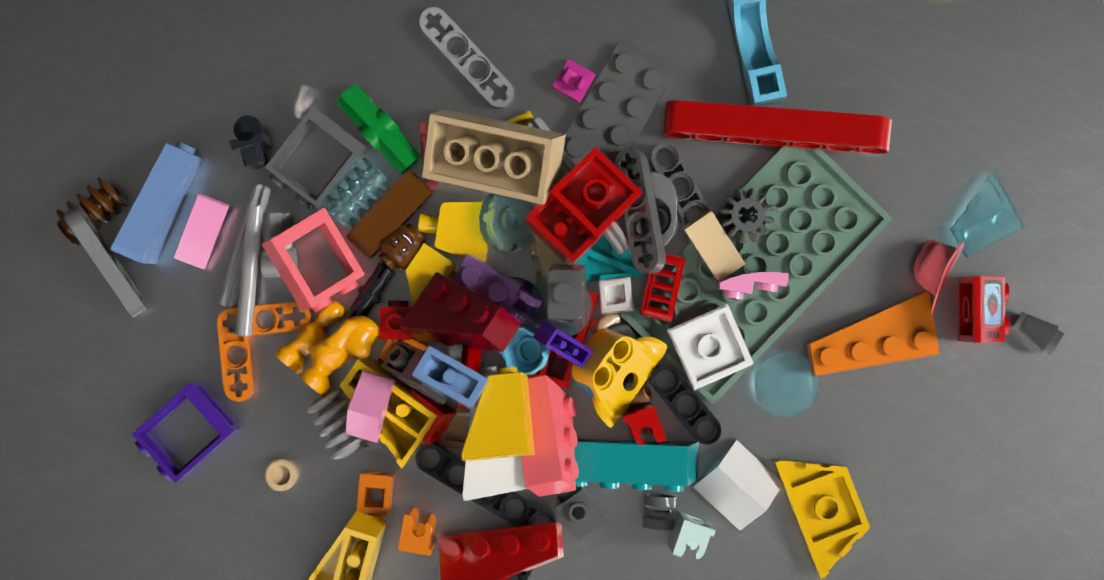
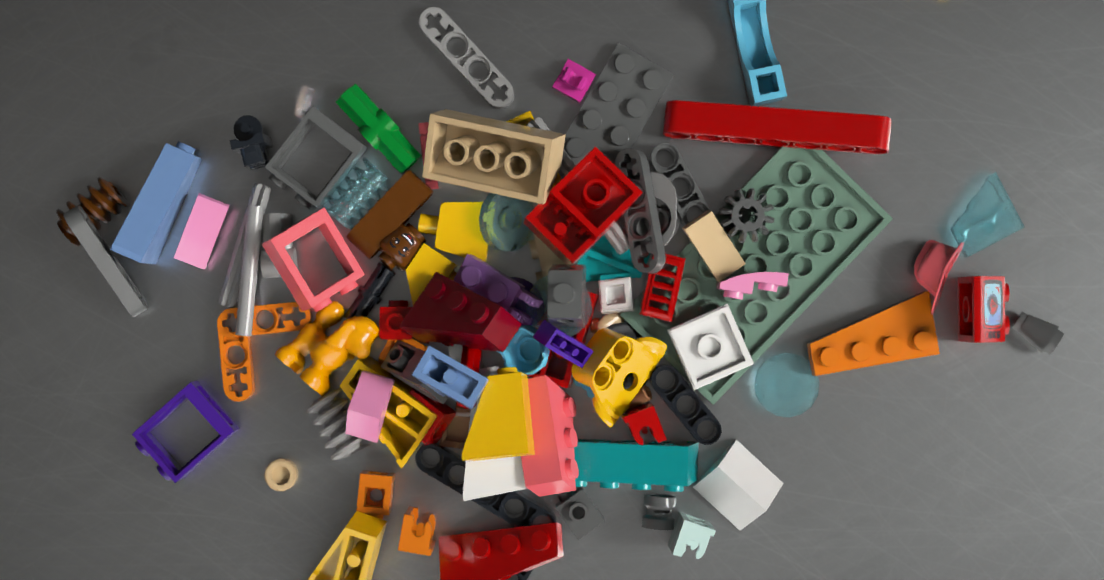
(824, 509): yellow wing -> none

